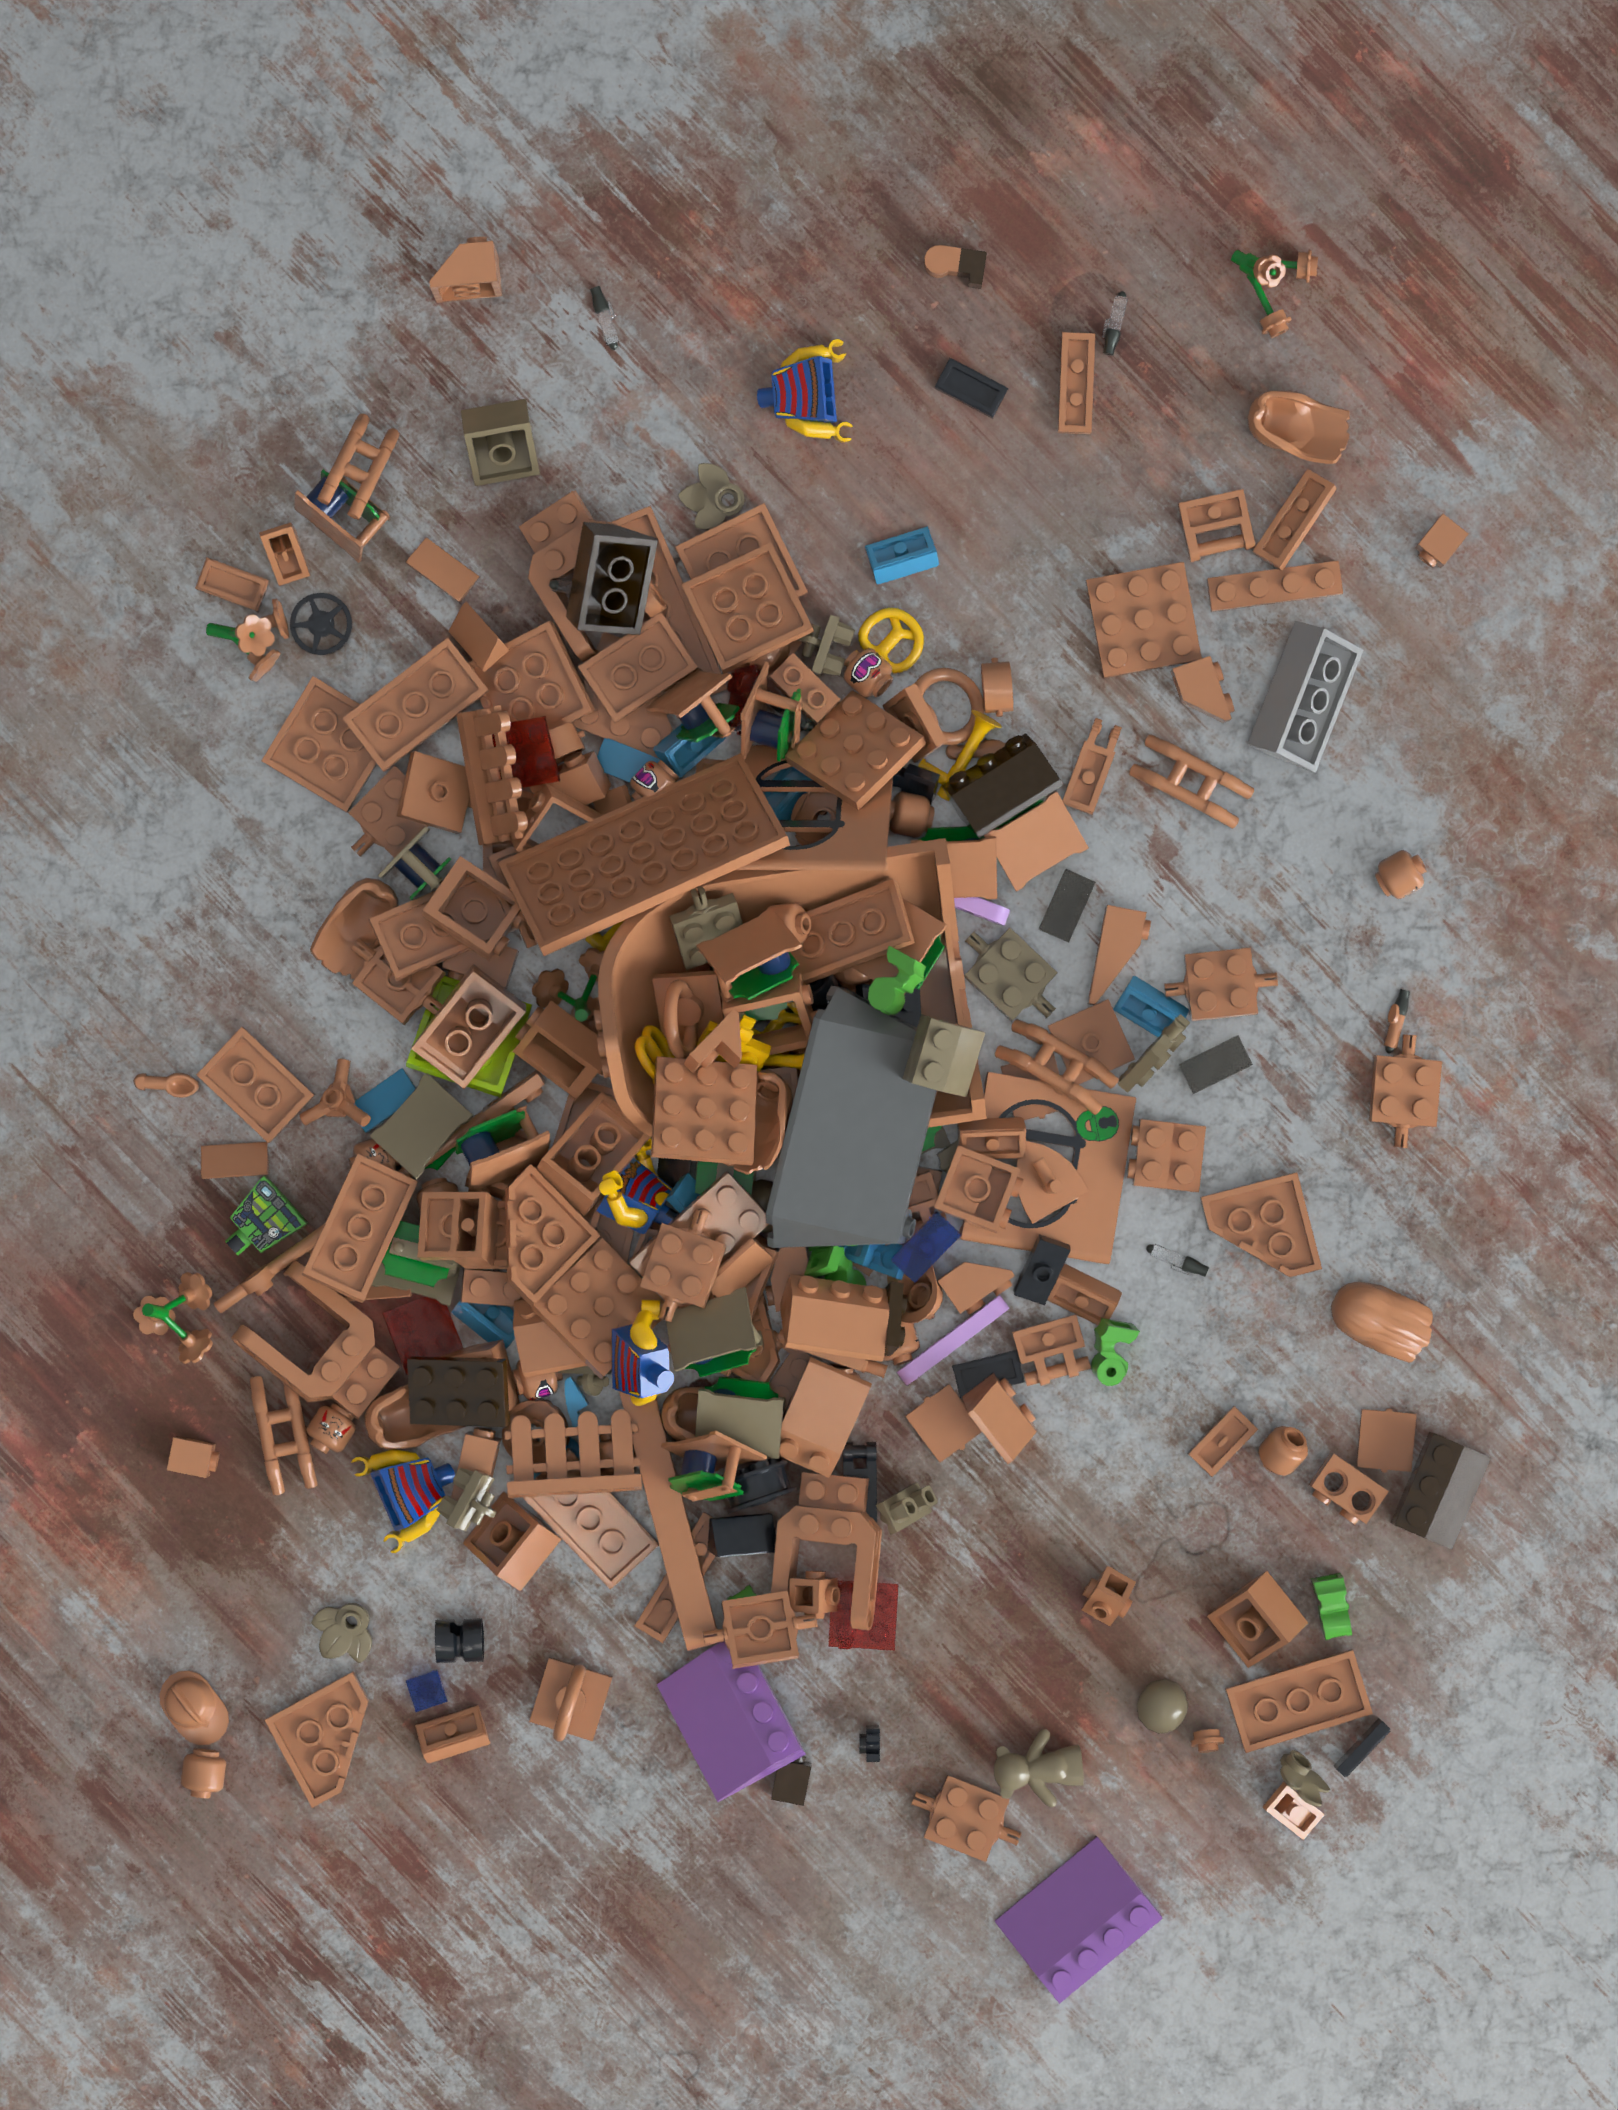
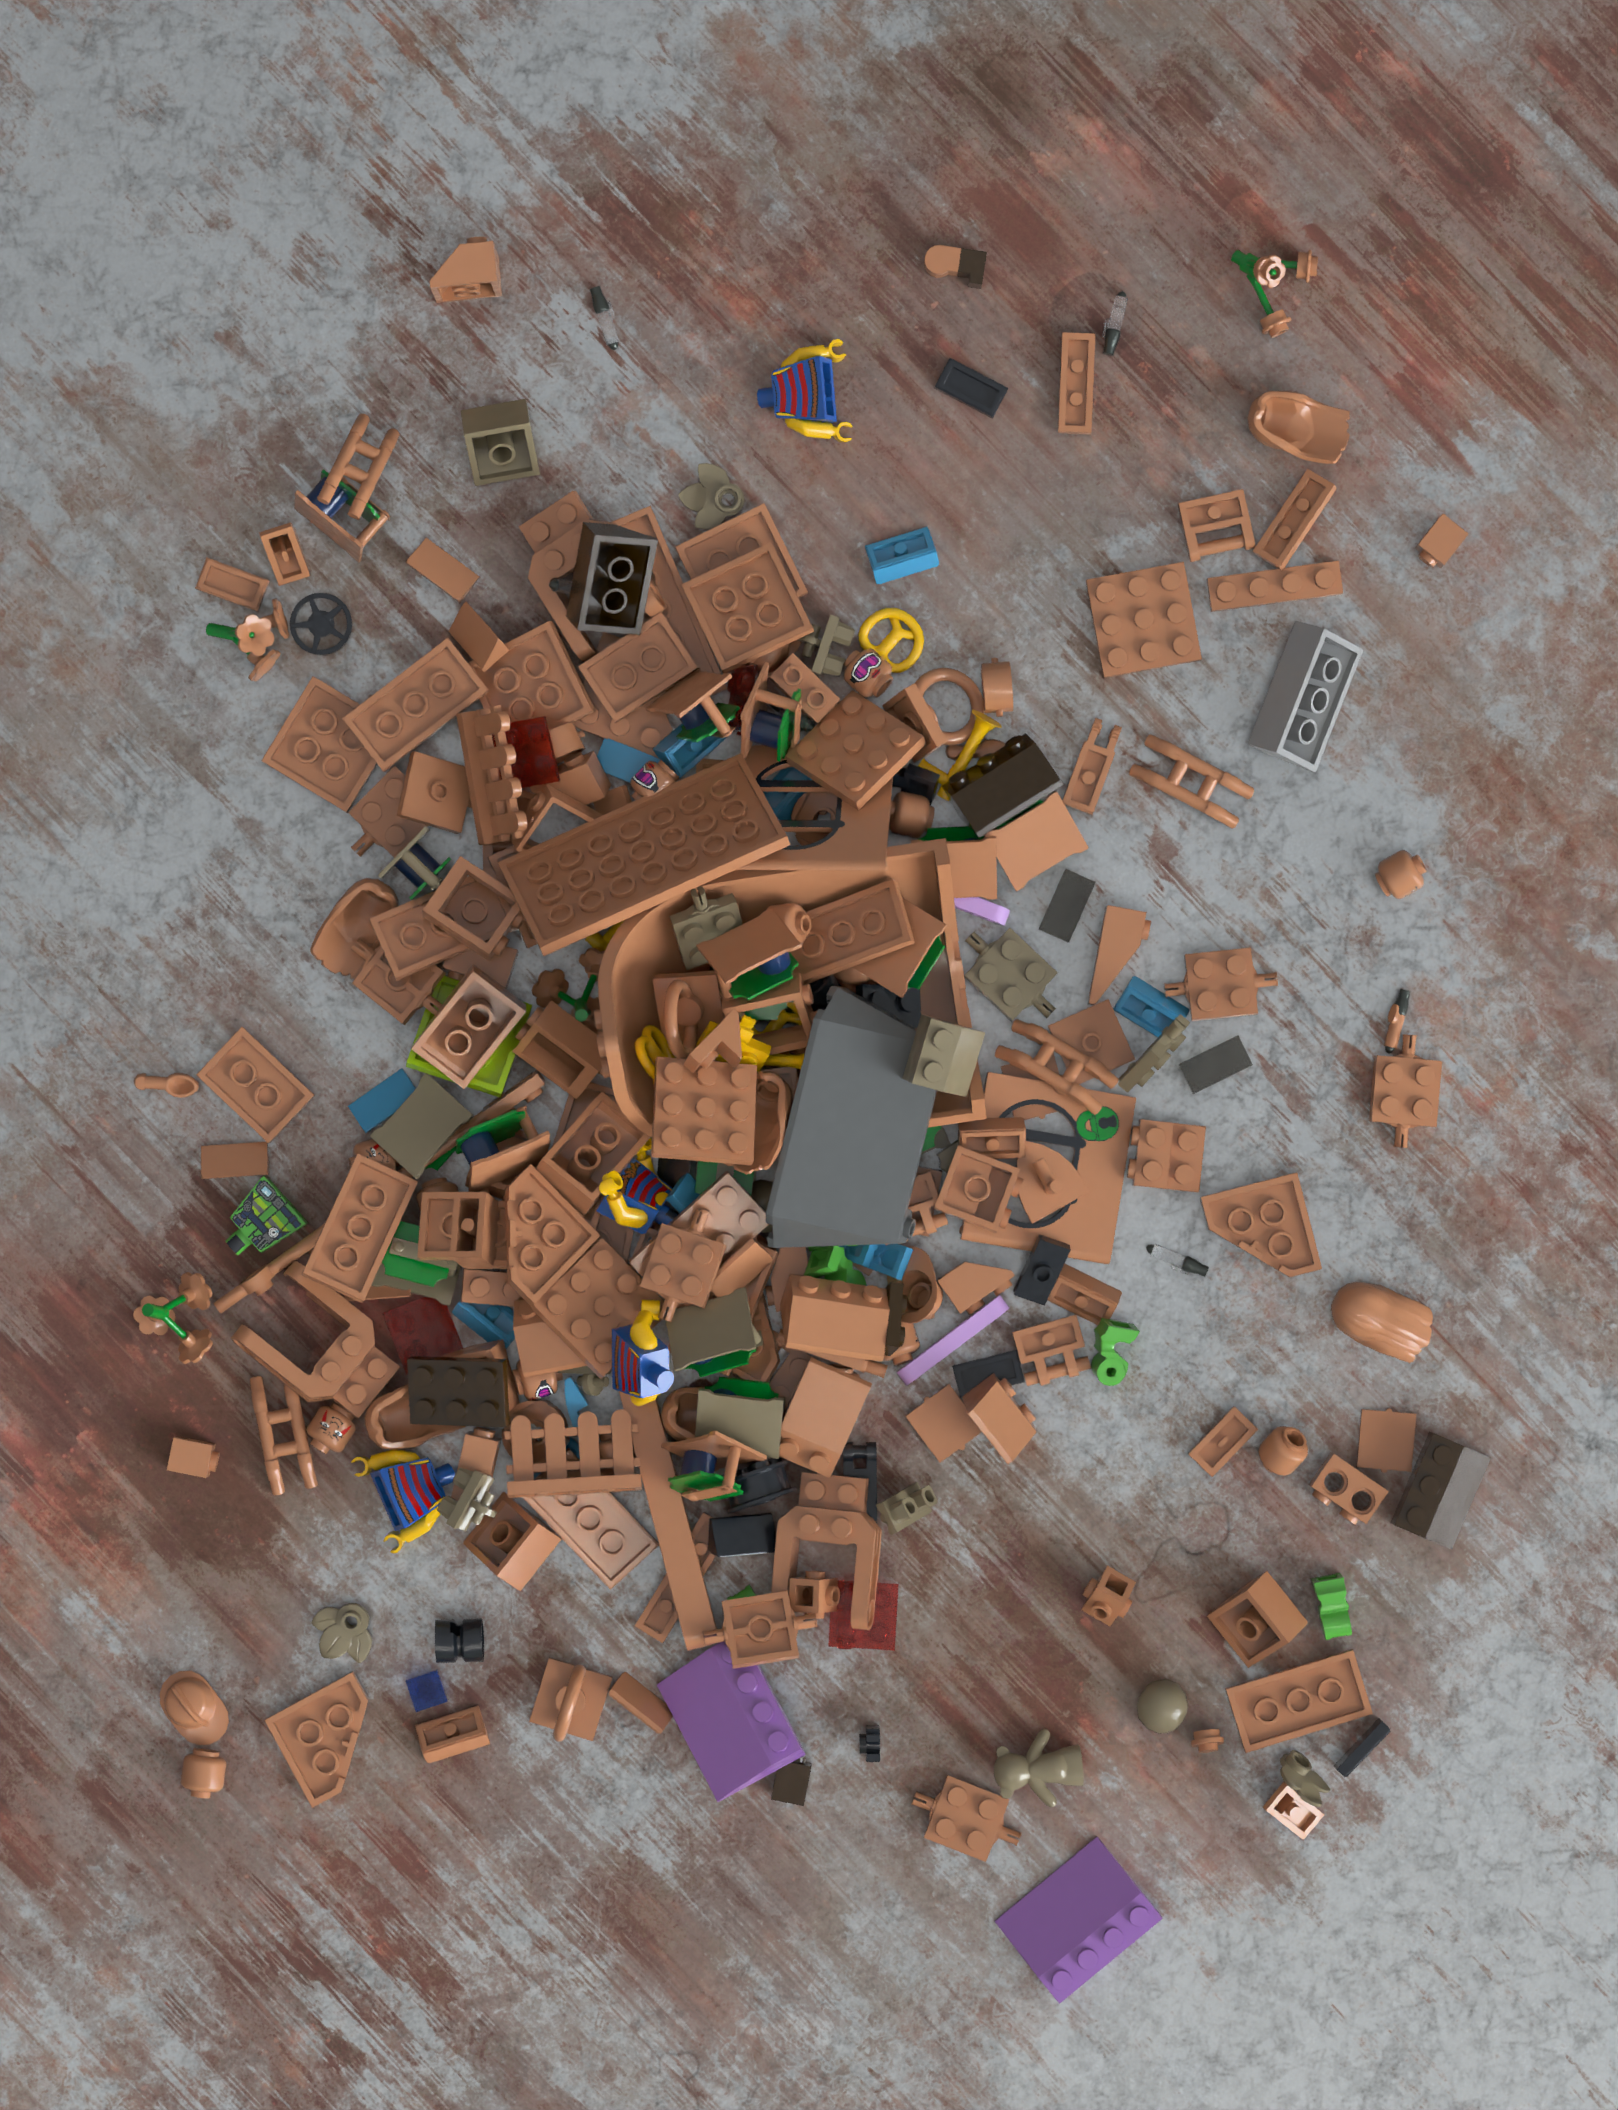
(337, 1100): nougat piece -> none
(641, 1702): none -> nougat slope
(888, 992): bright green leg -> none
(925, 1246): clear blue plate -> none
(1200, 688): nougat slope -> none

